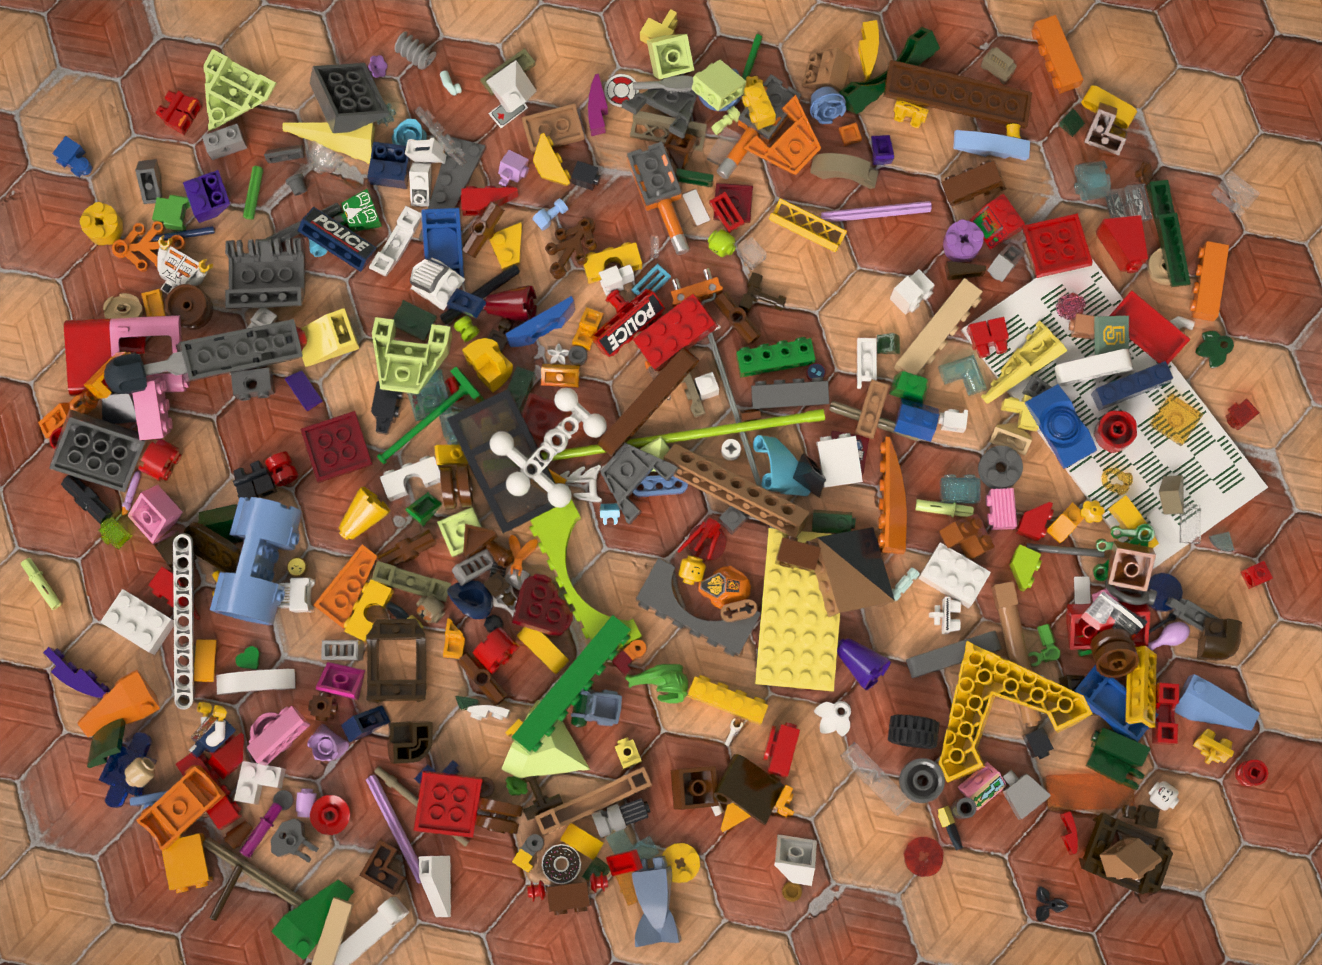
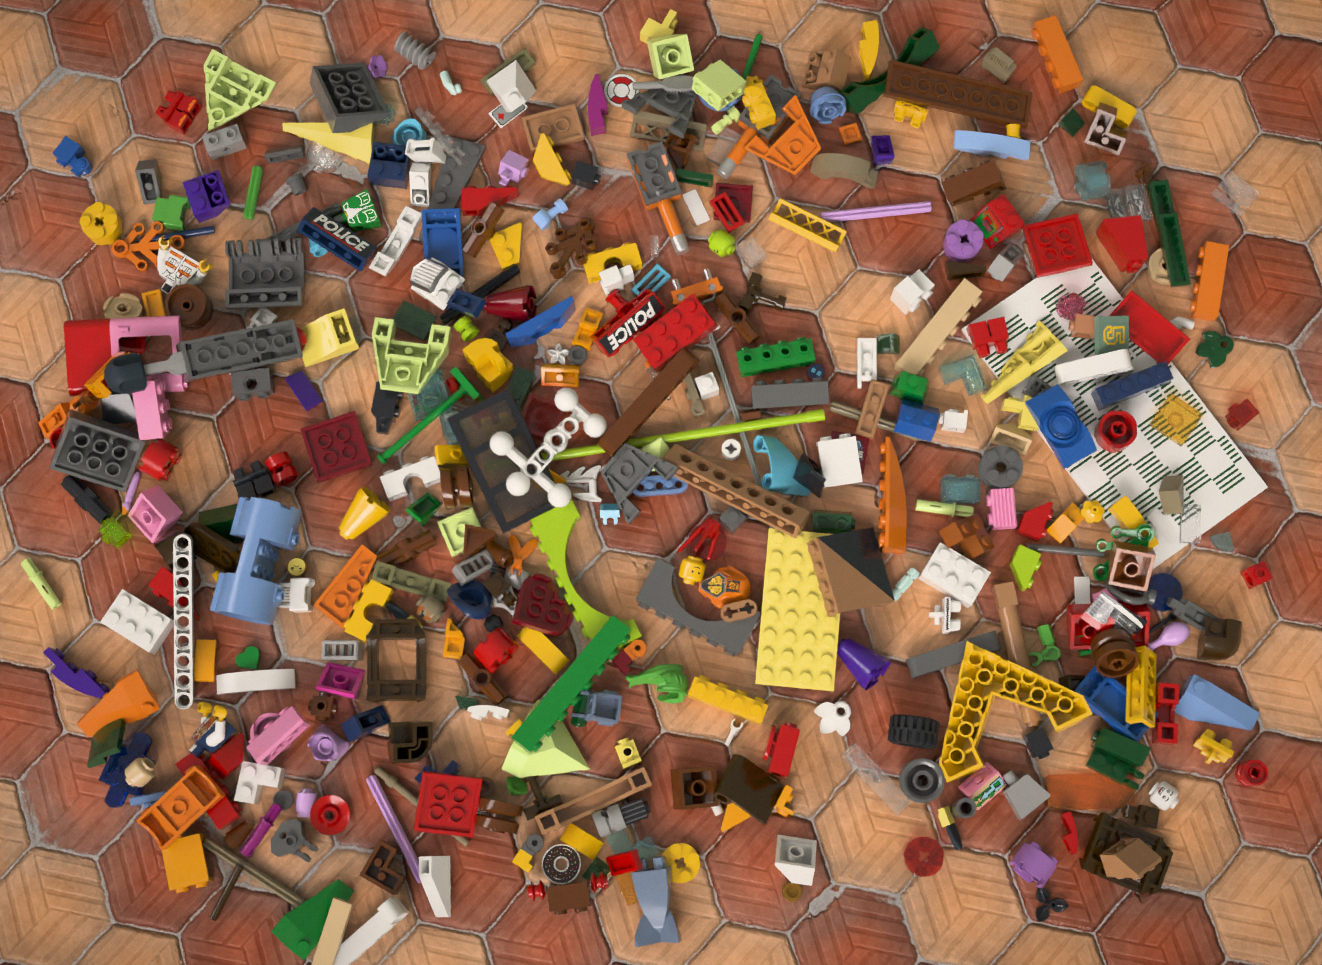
(797, 554): reddish brown brick -> none
(1033, 864): none -> medium lavender brick
(1127, 479): clear yellow piece -> none

